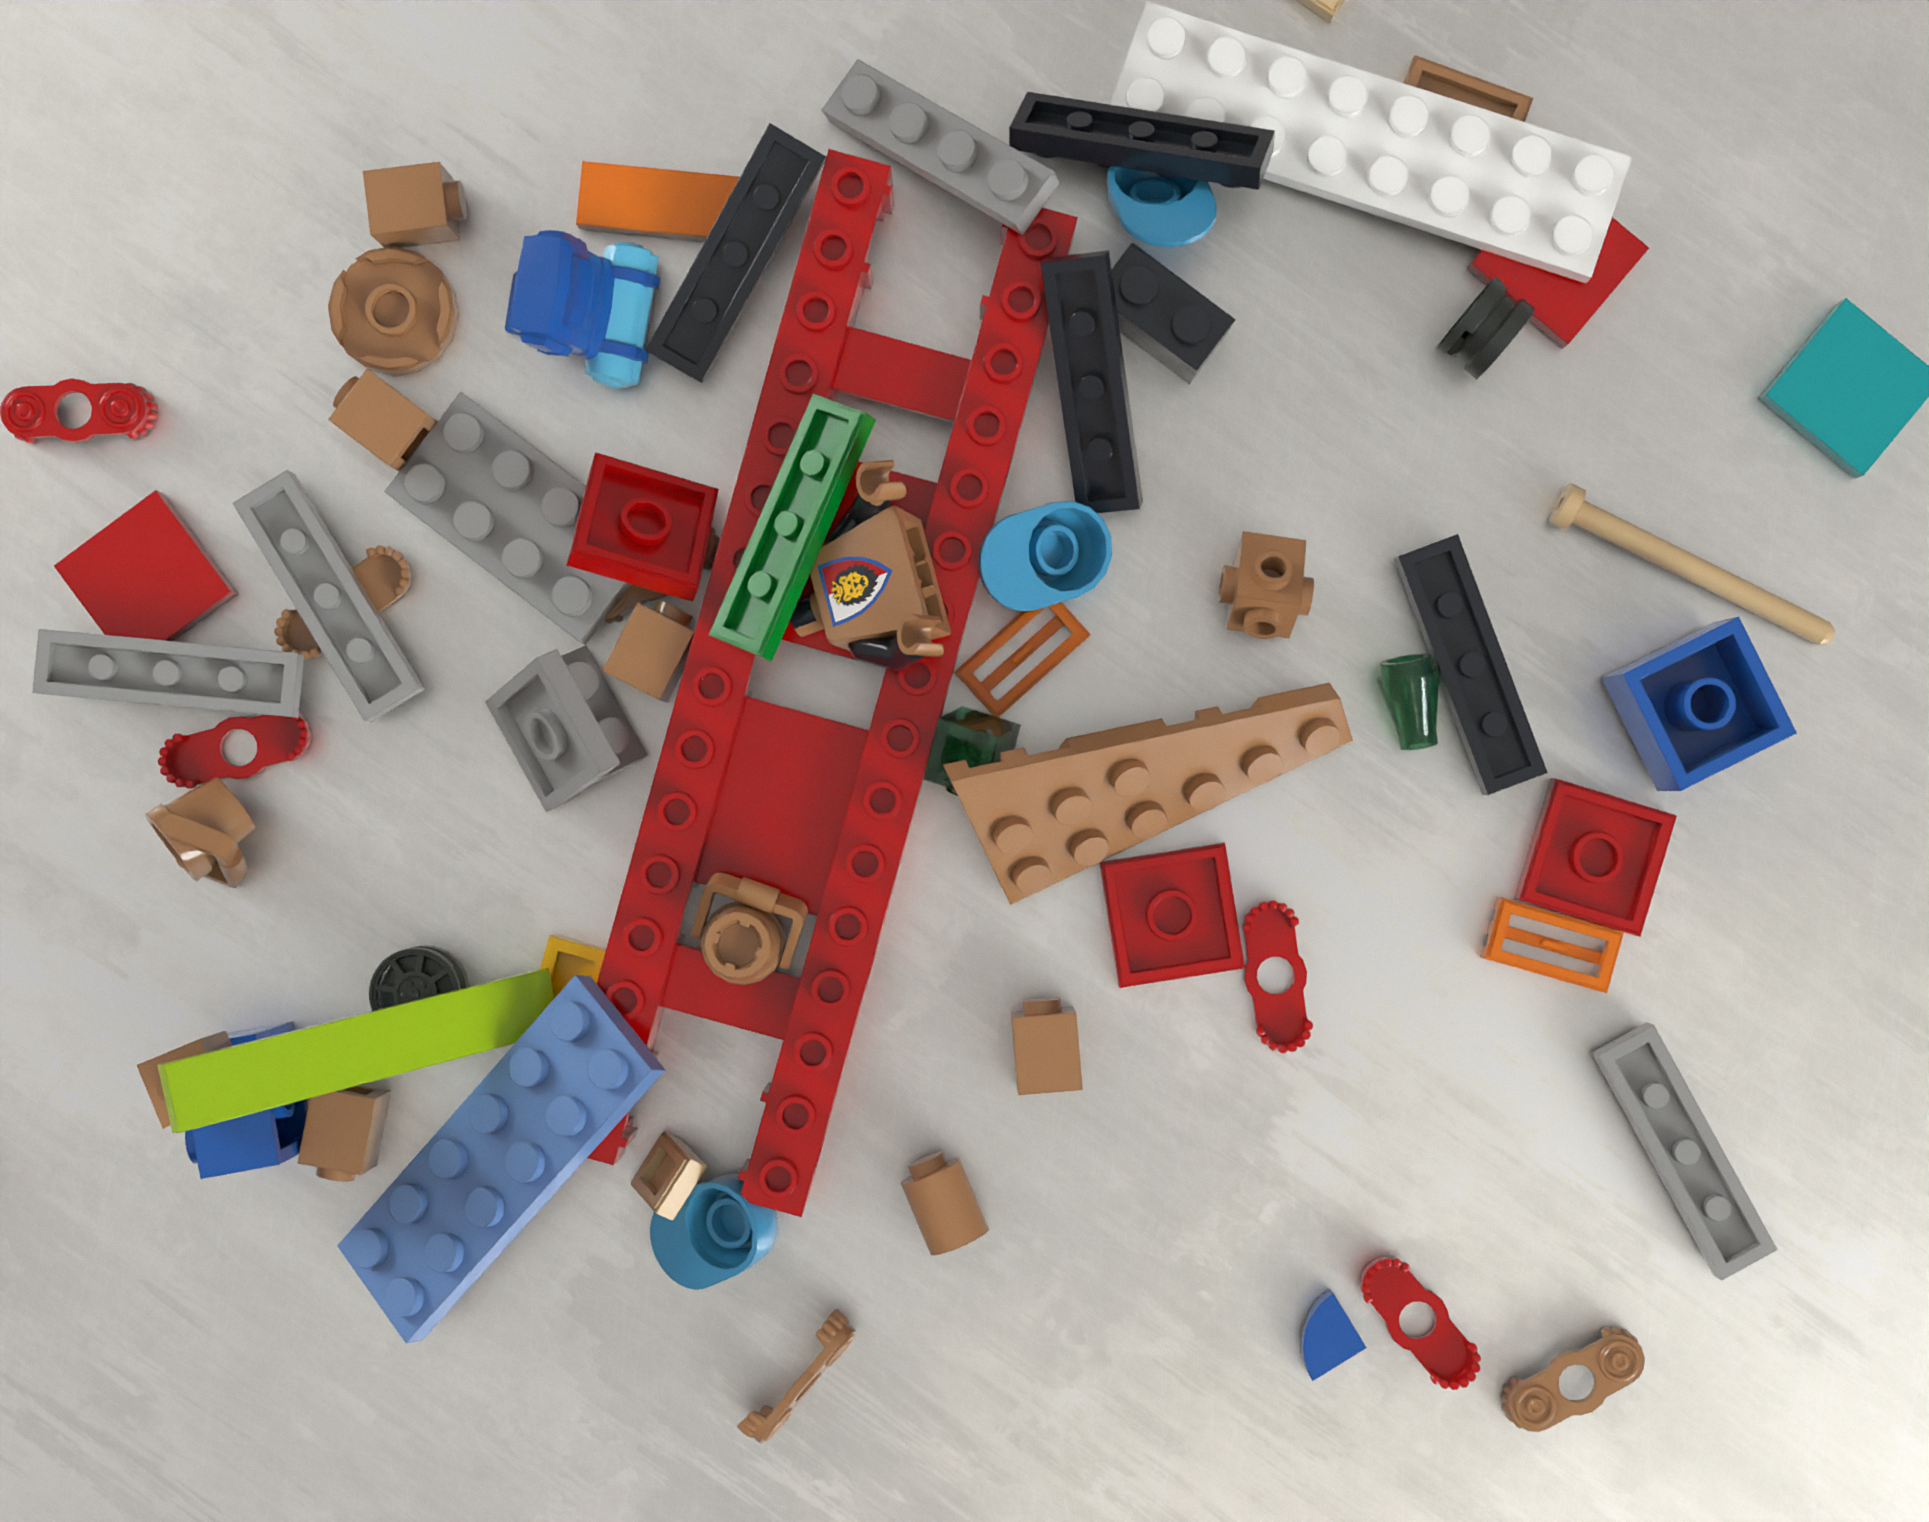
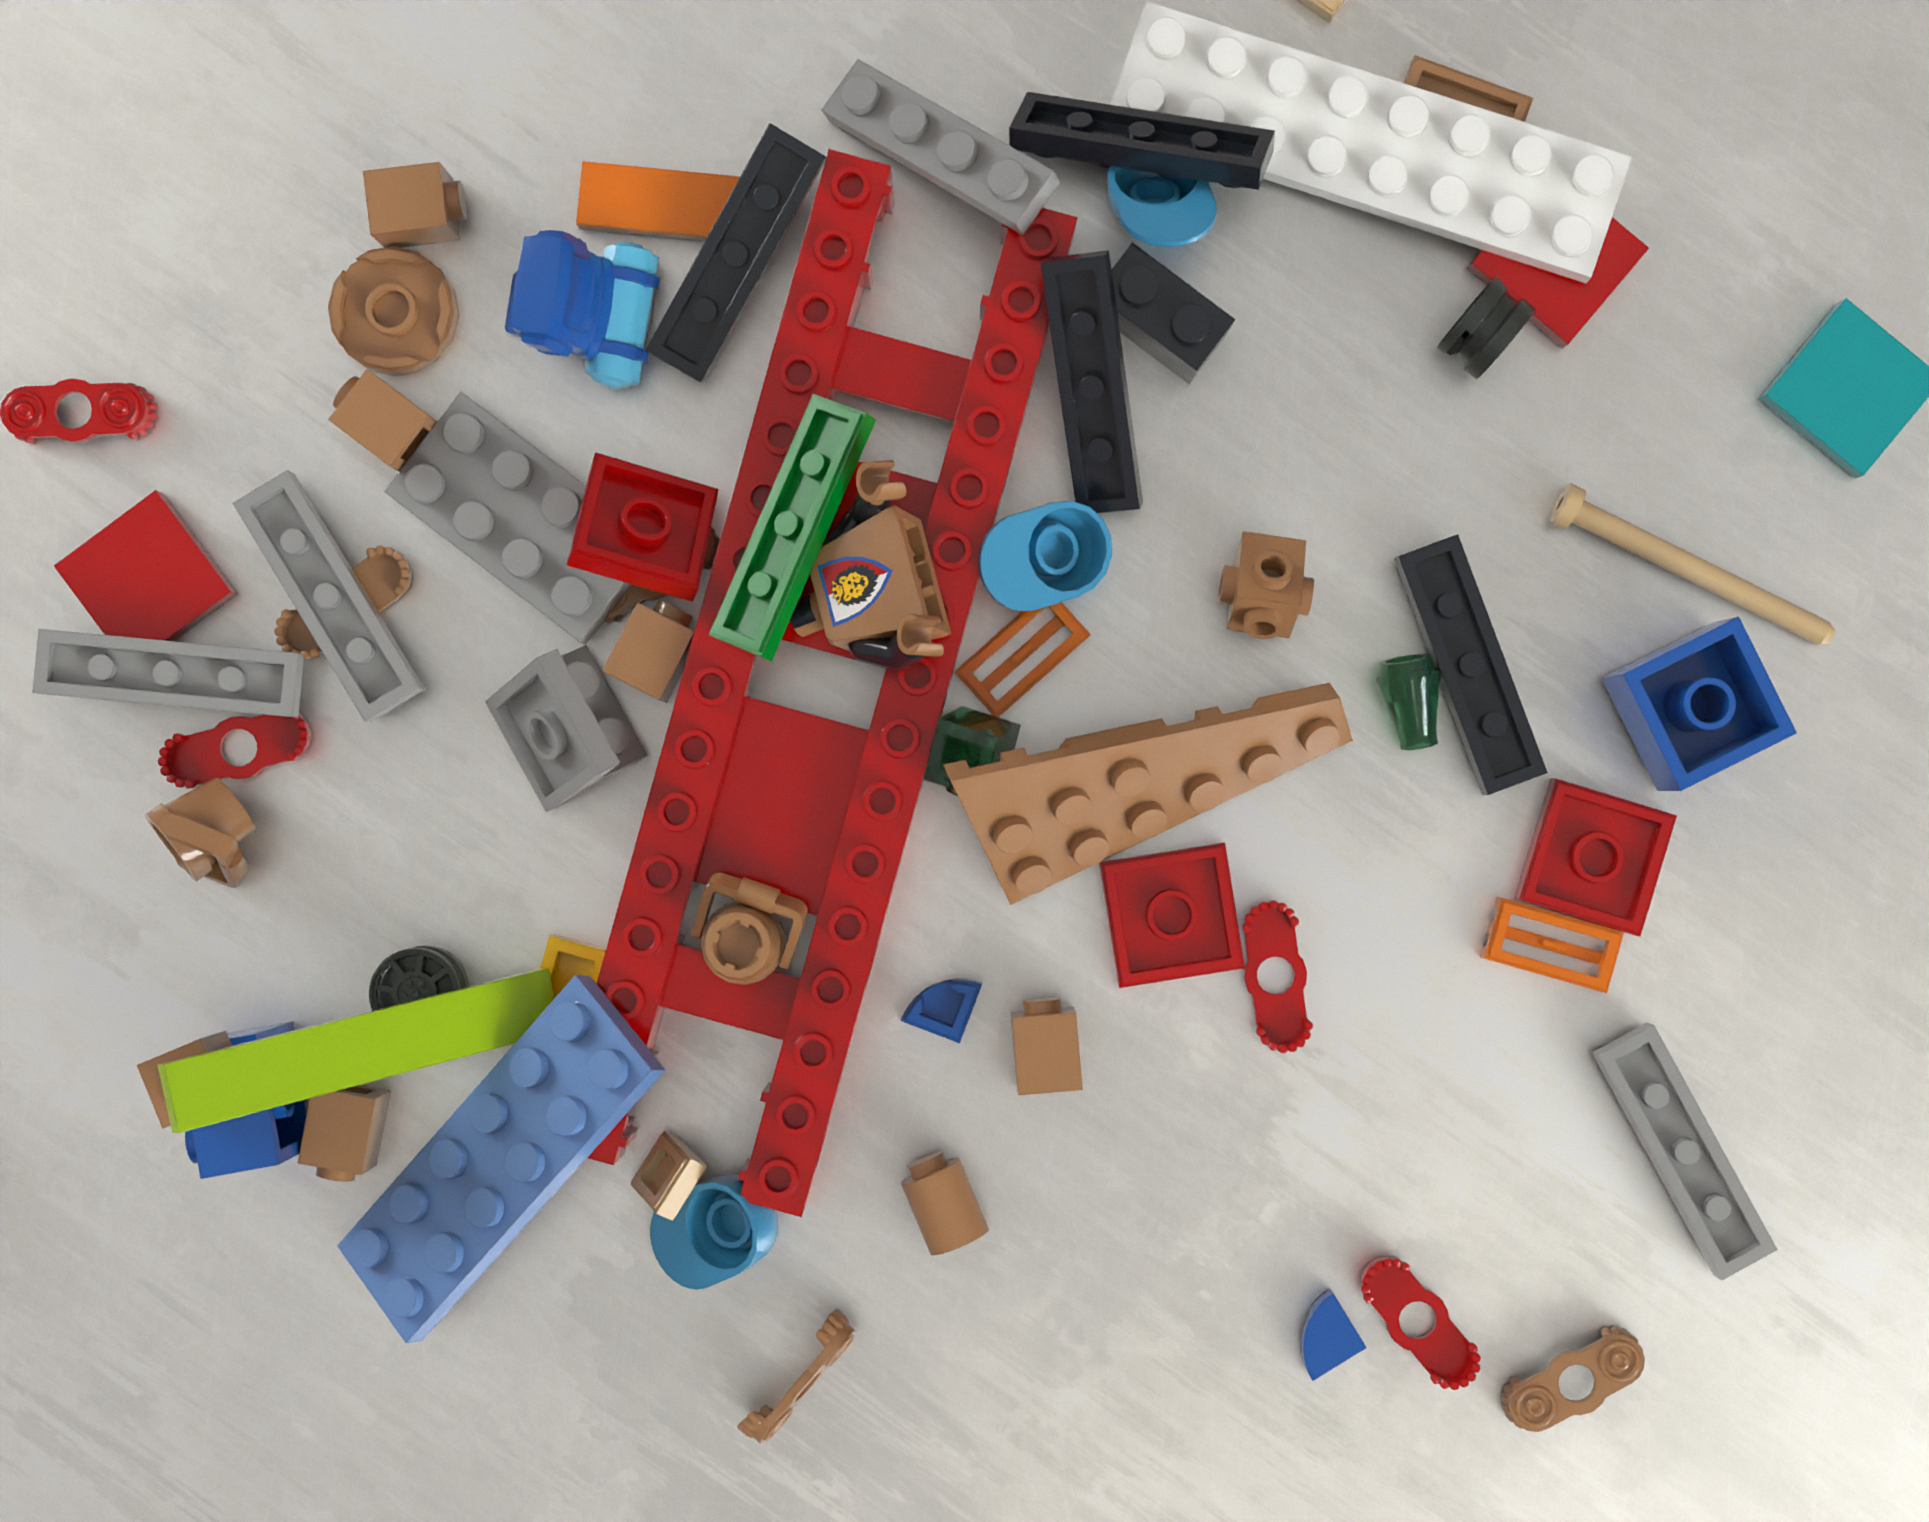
(944, 1007): none -> blue tile

